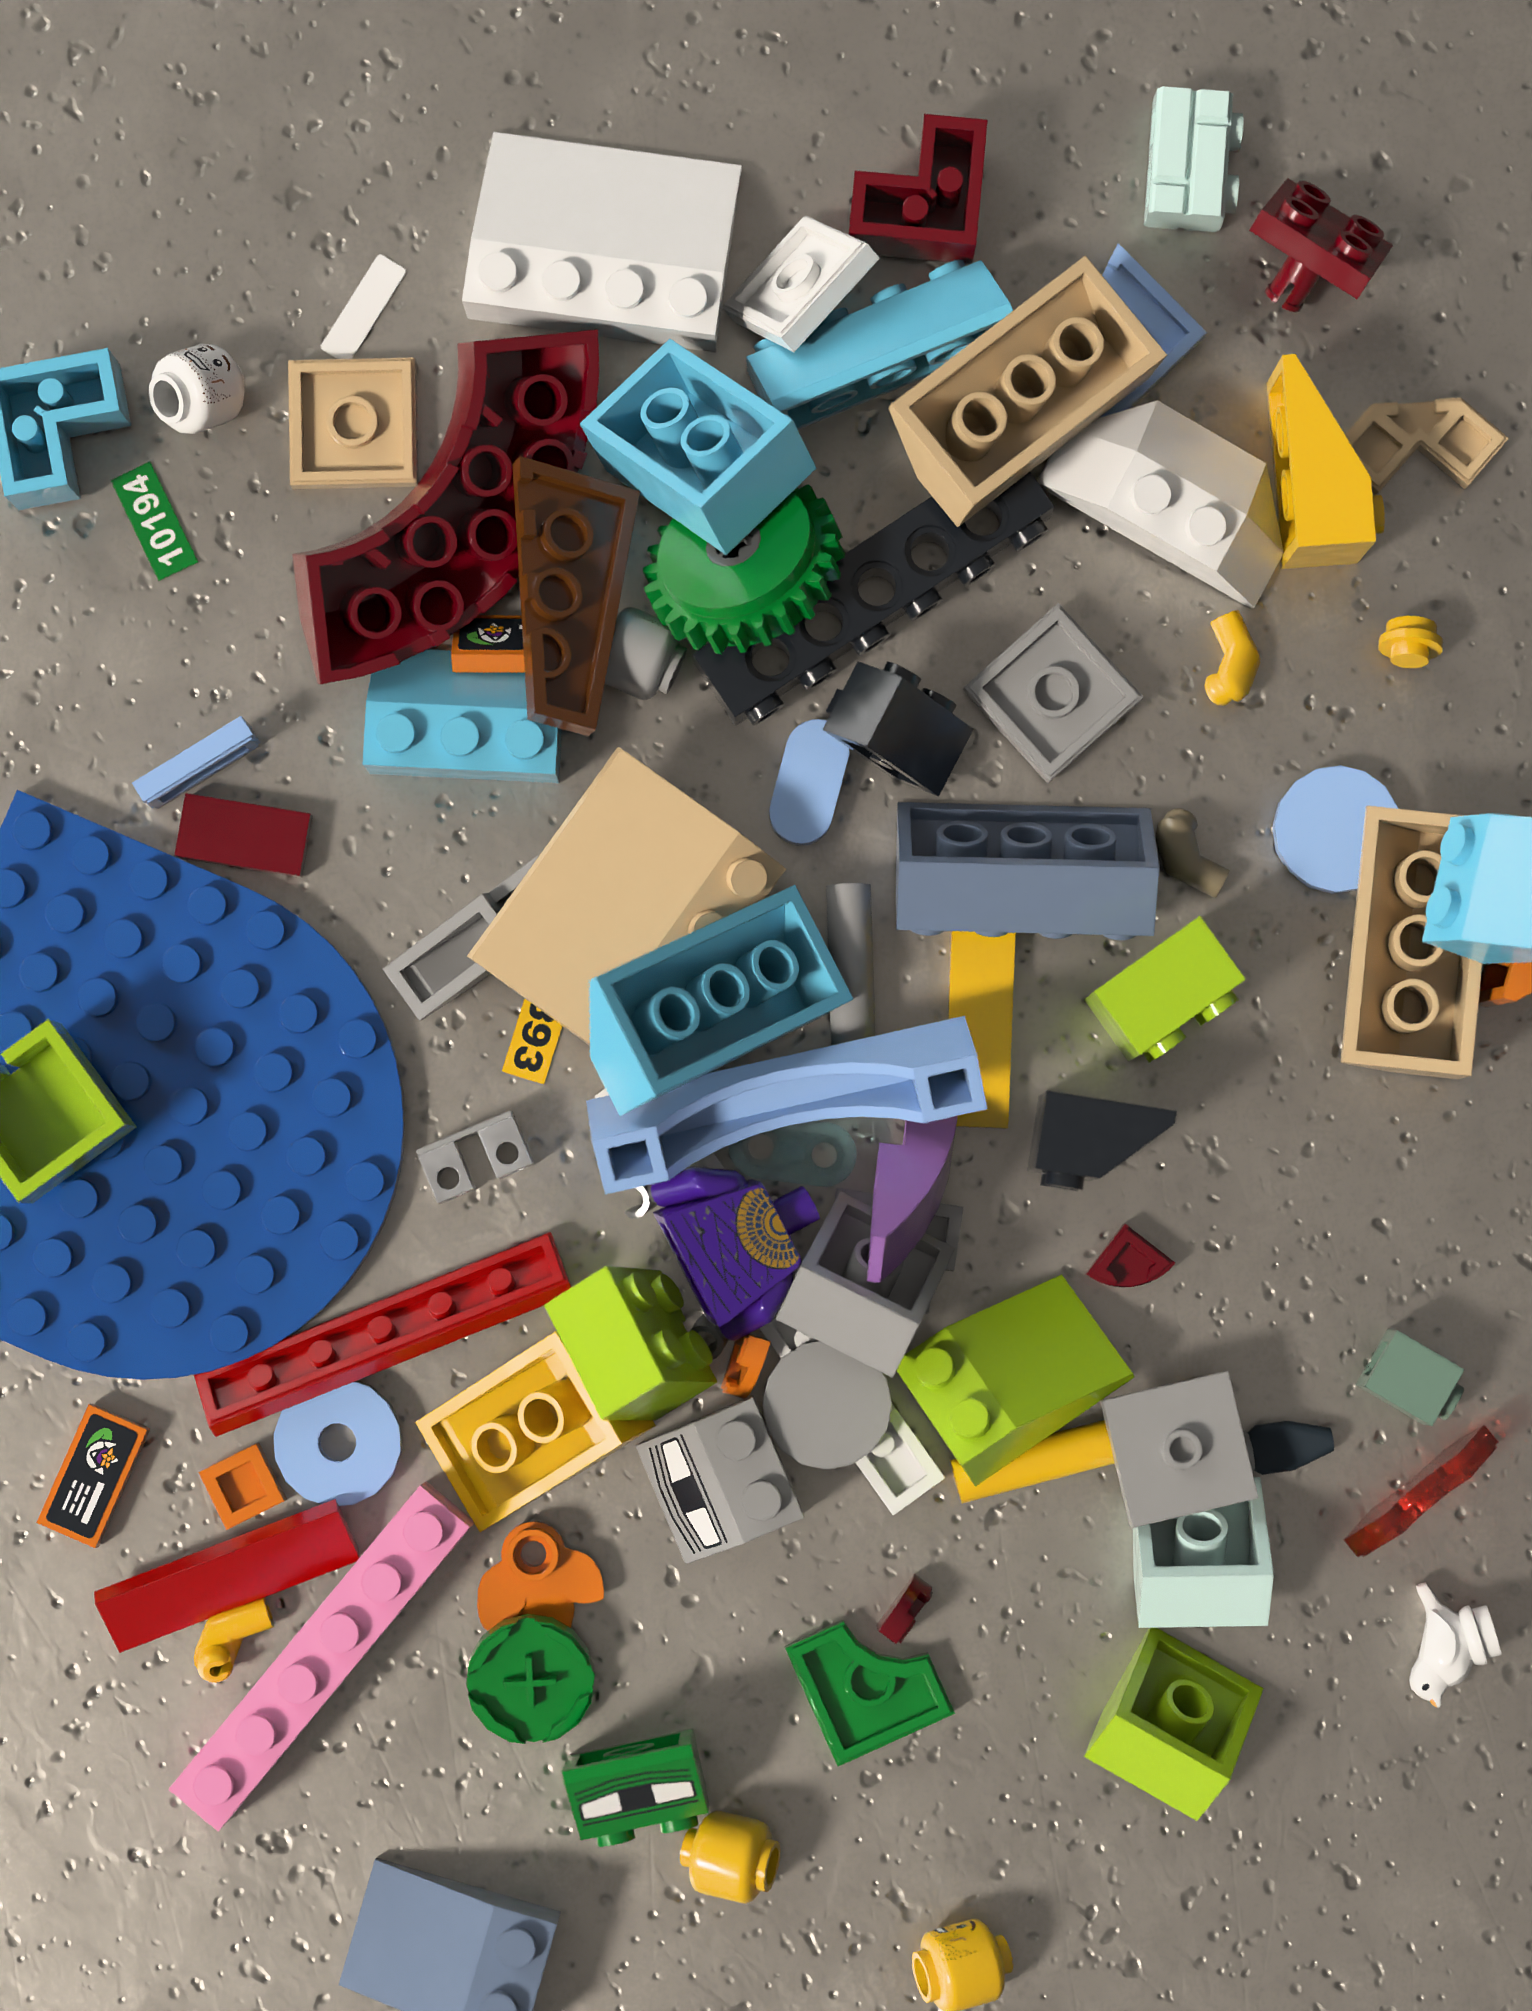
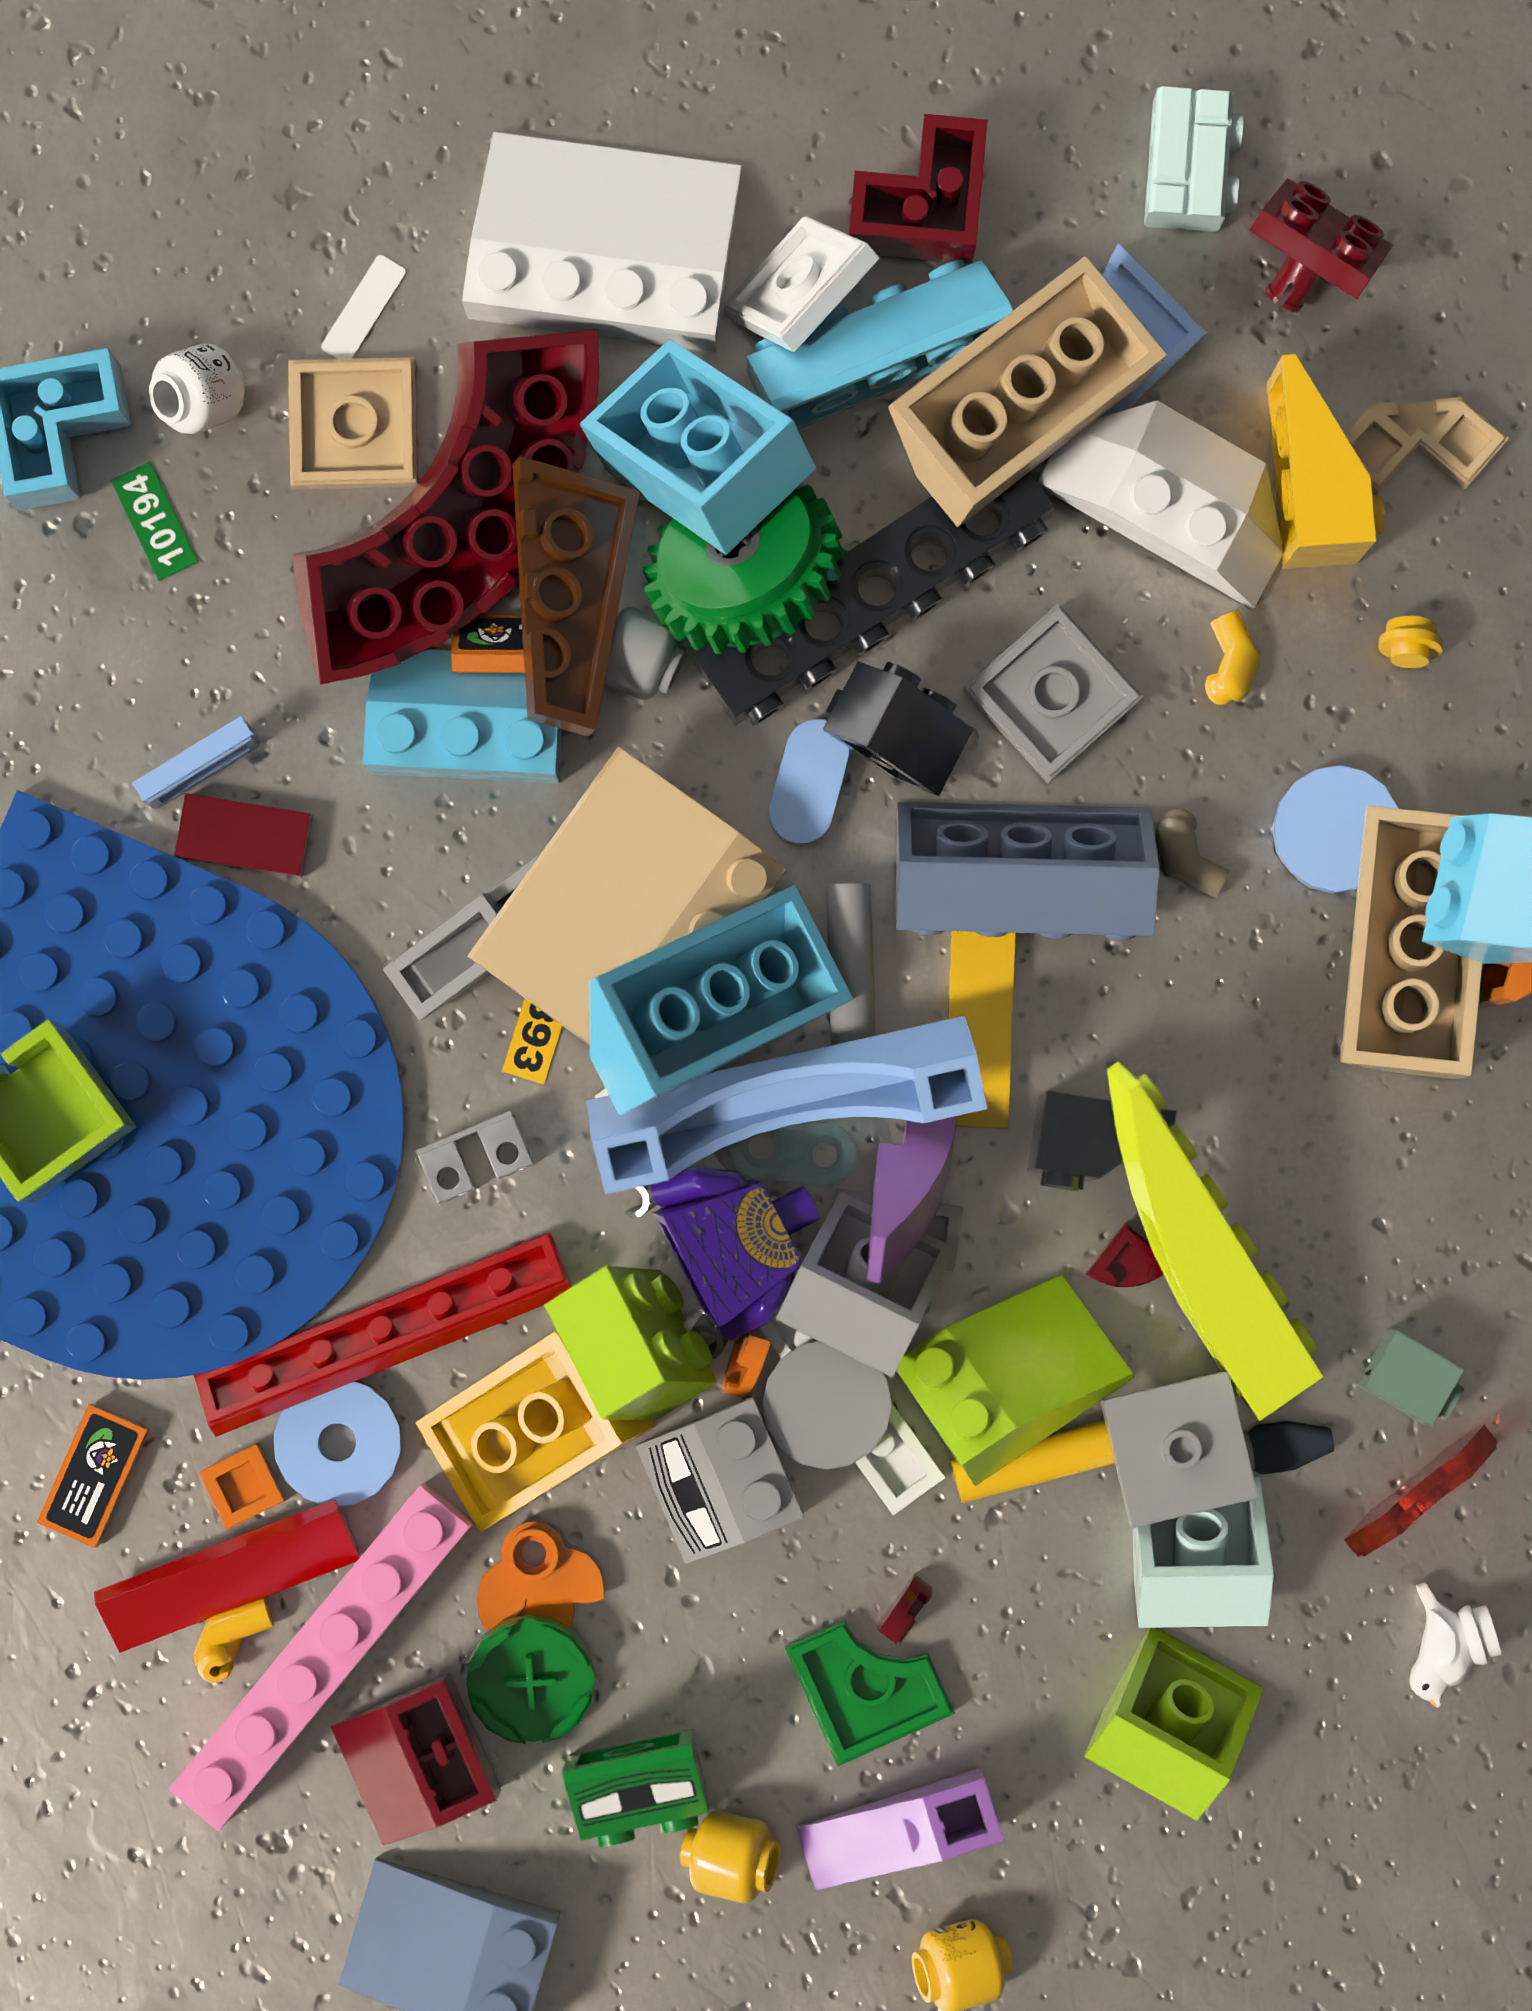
(417, 1760): none -> dark red slope
(901, 1831): none -> slope
(1164, 990): lime piece -> none
(1206, 1258): none -> neon yellow slope

